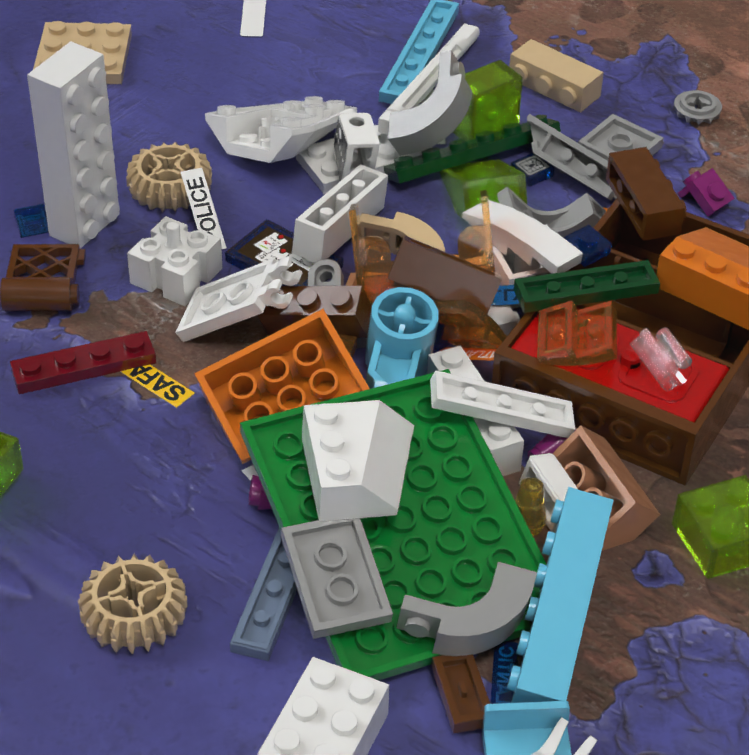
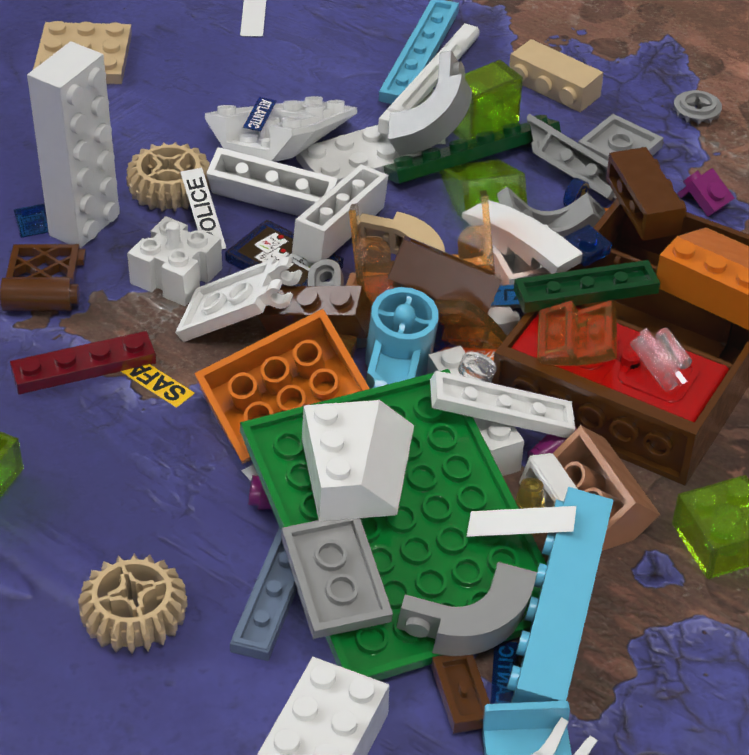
(259, 114): none -> clear blue sticker
(266, 182): none -> white brick
(357, 134): white torso -> none
(477, 366): none -> clear tile
(522, 521): none -> white sticker
(535, 168): tile -> none
(575, 190): none -> clear blue tile

